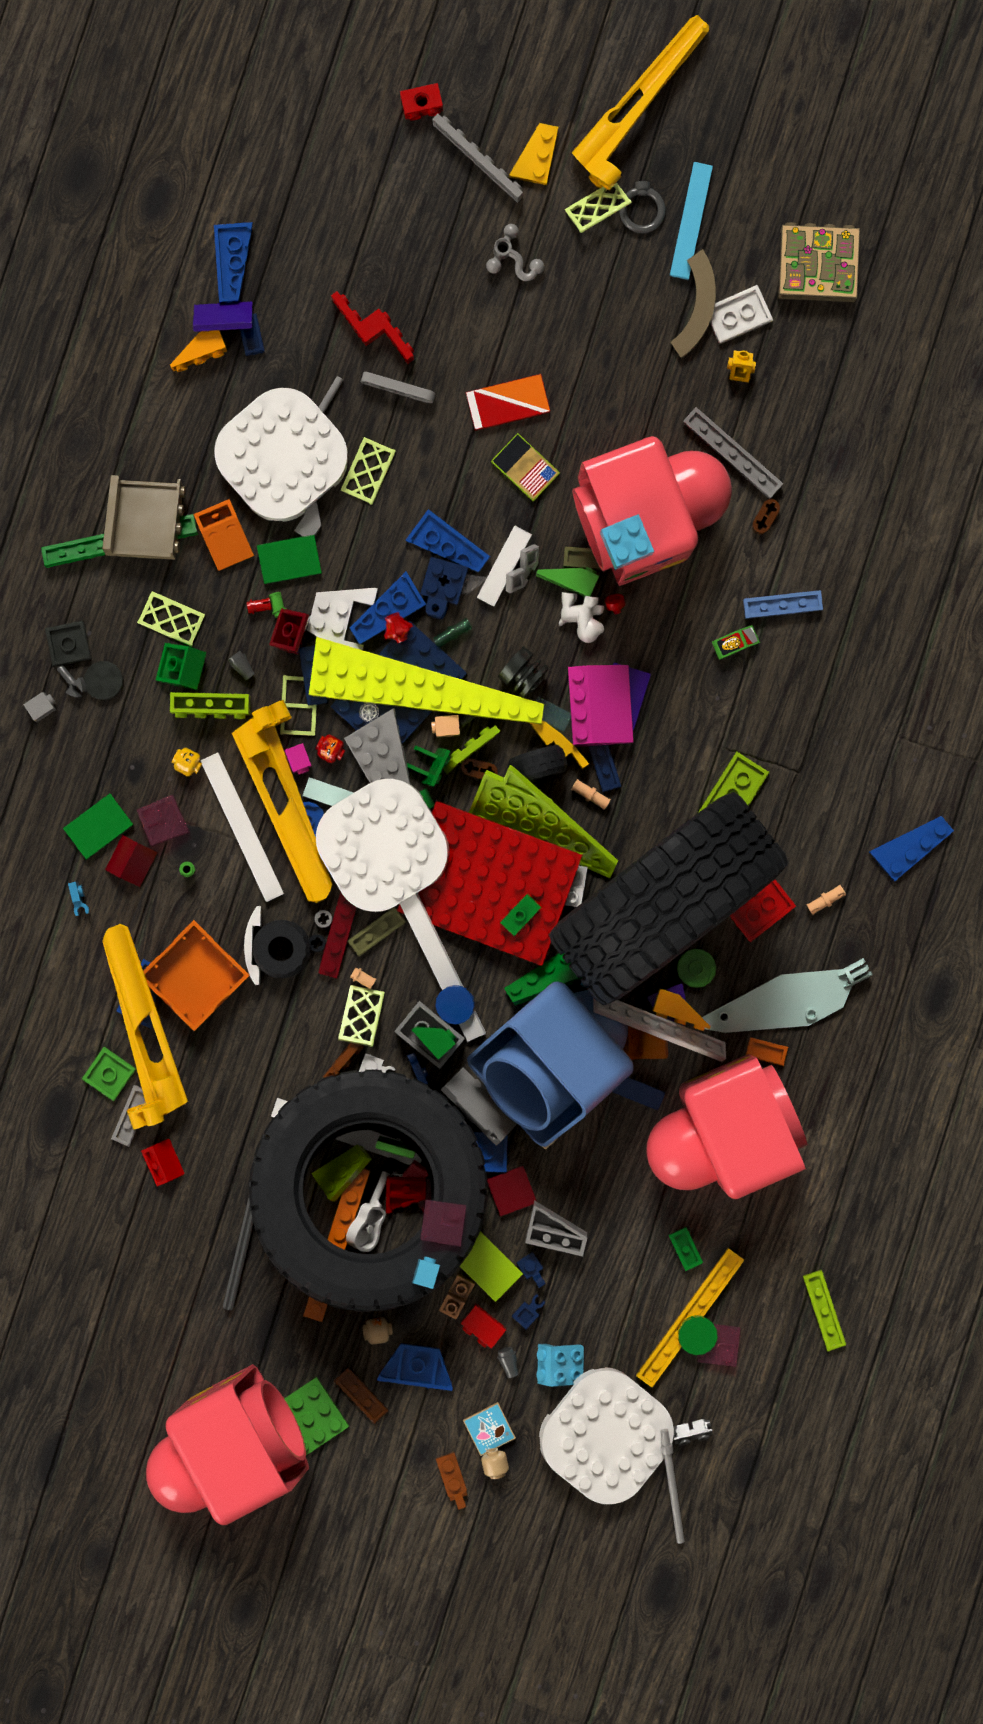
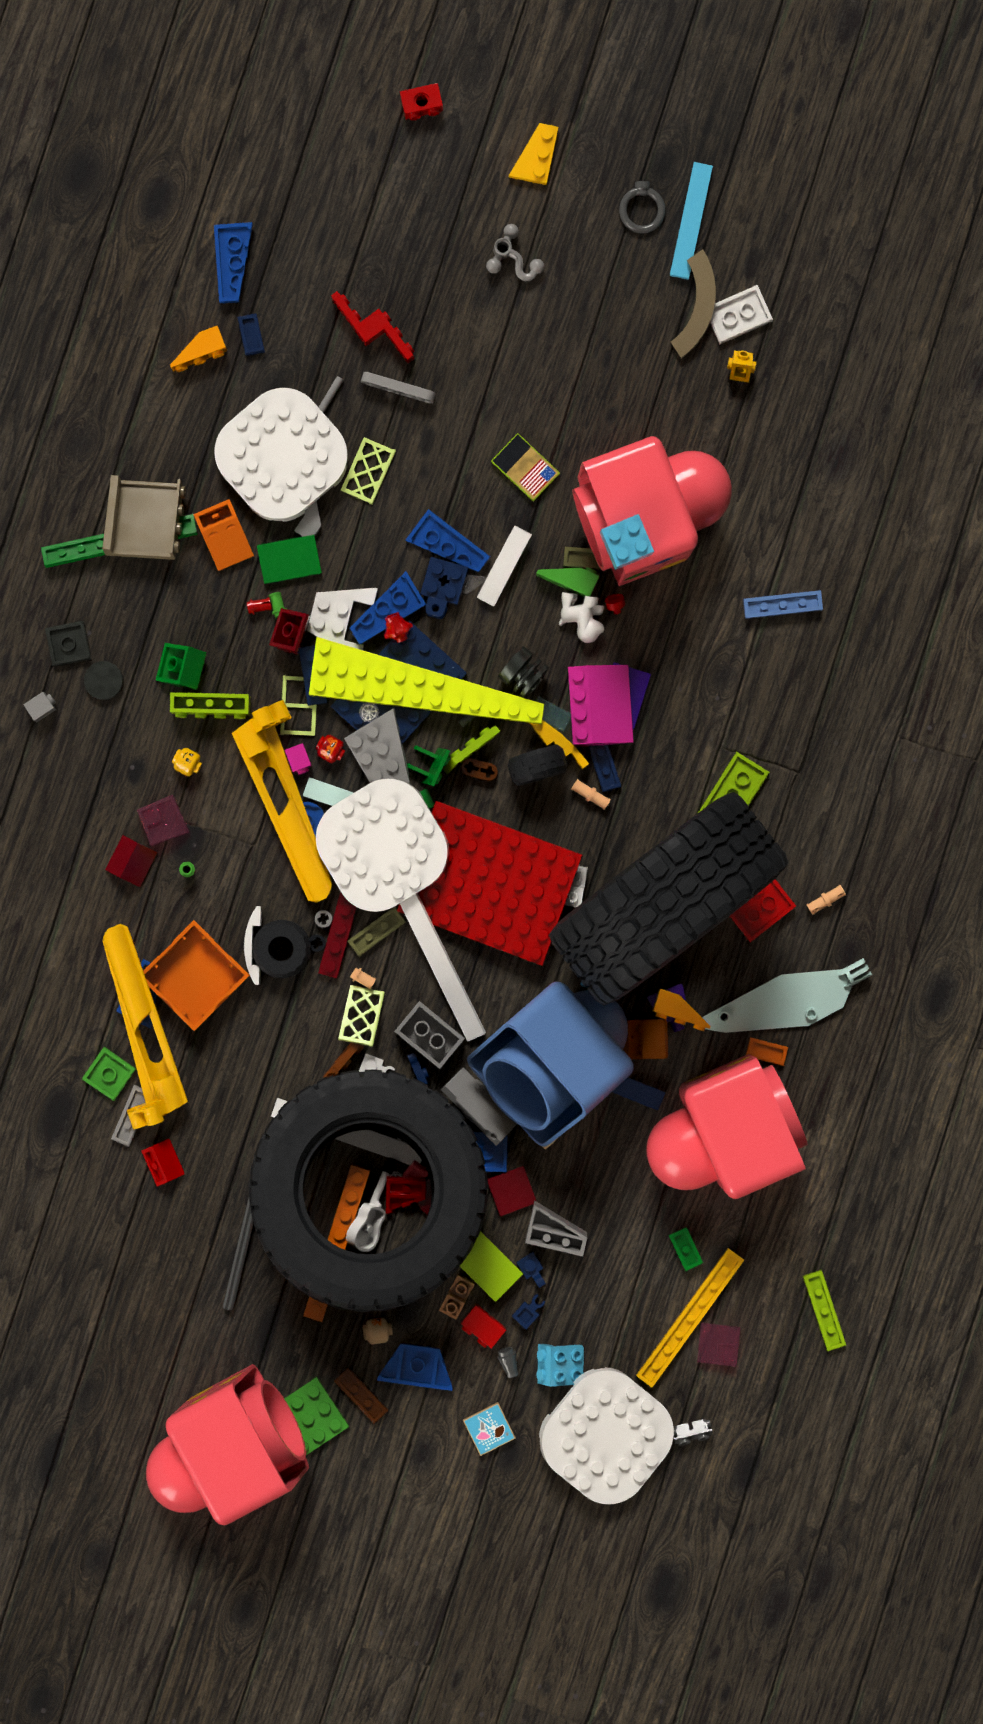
(72, 691): dark grey bar -> none
(77, 893): dark azure plate -> none
(98, 826): green tile -> none
(168, 602): yellowish green window -> none
(223, 316): dark purple tile -> none
(241, 664): dark grey cone -> none
(242, 827): white tile -> none
(341, 1171): lime wing -> none
(396, 1147): bright green tile -> none
(426, 1272): medium azure brick -> none
(436, 1039): green slope -> none
(443, 1223): clear pink plate -> none
(446, 726): light nougat brick -> none
(452, 633): clear green pin -> none
(452, 1478): dark orange hinge -> none
(455, 1004): blue tile -> none
(485, 163): light grey plate -> none
(495, 1463): tan head -> none
(507, 402): tile -> none
(521, 915): green plate -> none
(523, 807): lime wing -> none
(528, 561): light grey tile -> none
(537, 980): green wing -> none
(583, 203): yellowish green window -> none
(605, 135): yellow panel -> none
(662, 1028): white tile -> none
(667, 1450): light grey bar -> none
(696, 968): bright green tile -> none
(697, 1335): green tile -> none
(732, 452): light grey plate -> none
(735, 642): slope -> none
(762, 513): reddish brown beam -> none
(819, 262): panel -> none
(905, 851): blue wing -> none

